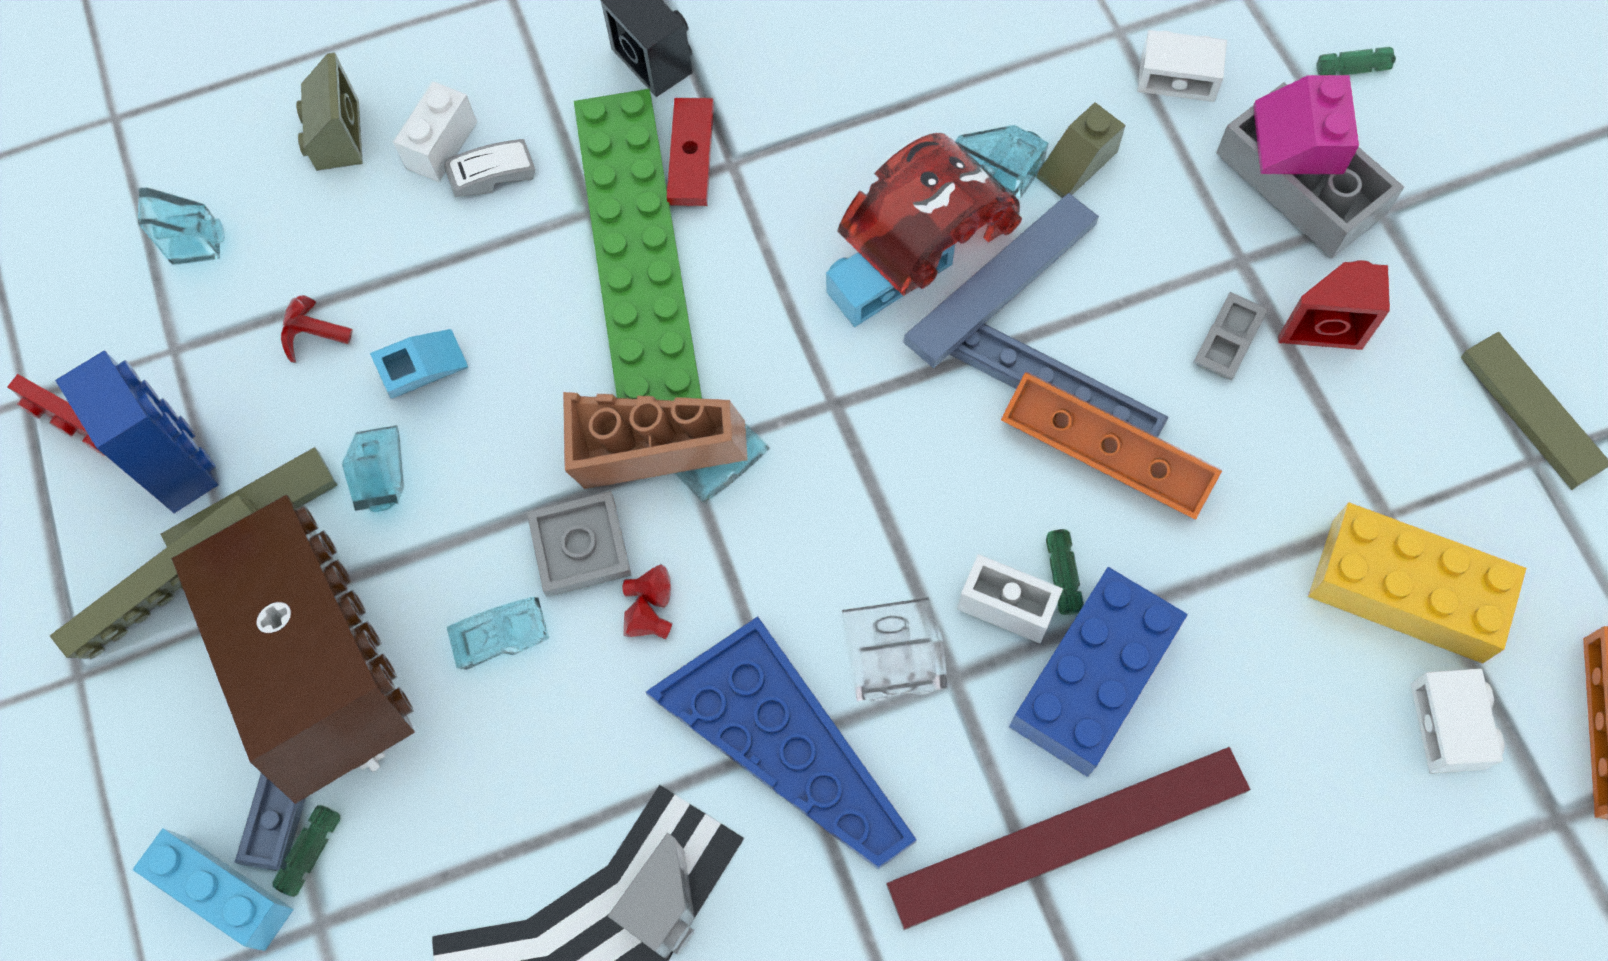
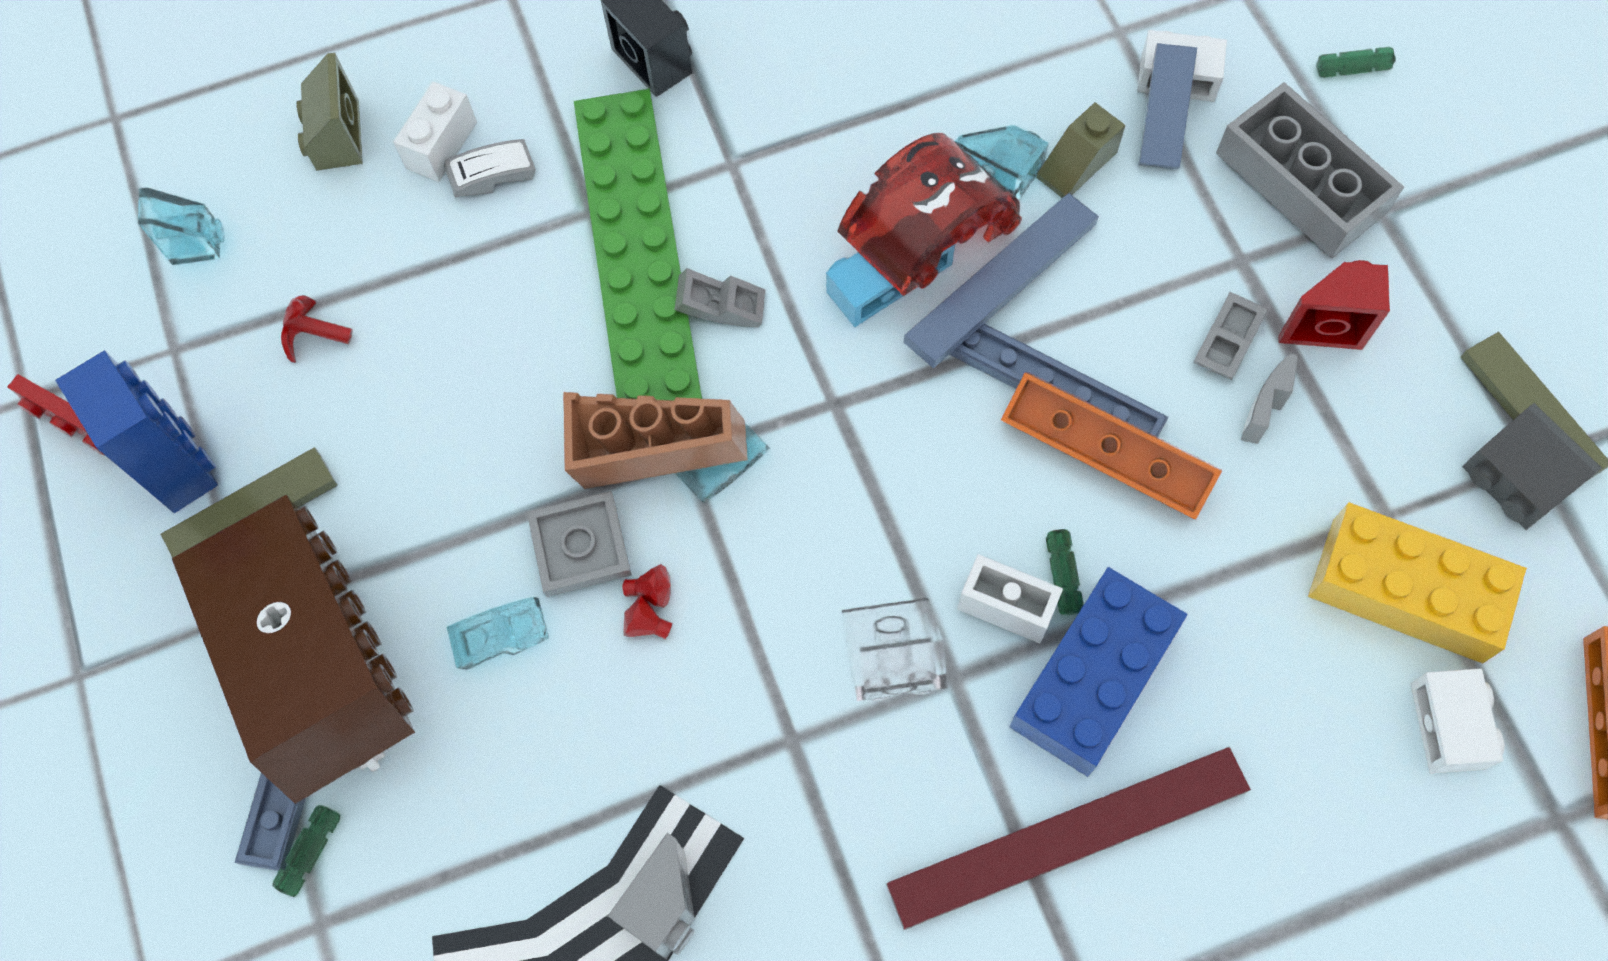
(141, 591): olive piece -> none
(213, 890): medium azure brick -> none
(374, 469): clear light blue slope -> none
(418, 361): medium azure slope -> none
(690, 152): red tile -> none
(721, 302): none -> light grey slope
(769, 722): blue wing -> none
(1167, 106): none -> sand blue tile
(1271, 396): none -> light grey slope
(1307, 127): dark pink slope -> none
(1530, 466): none -> dark grey slope

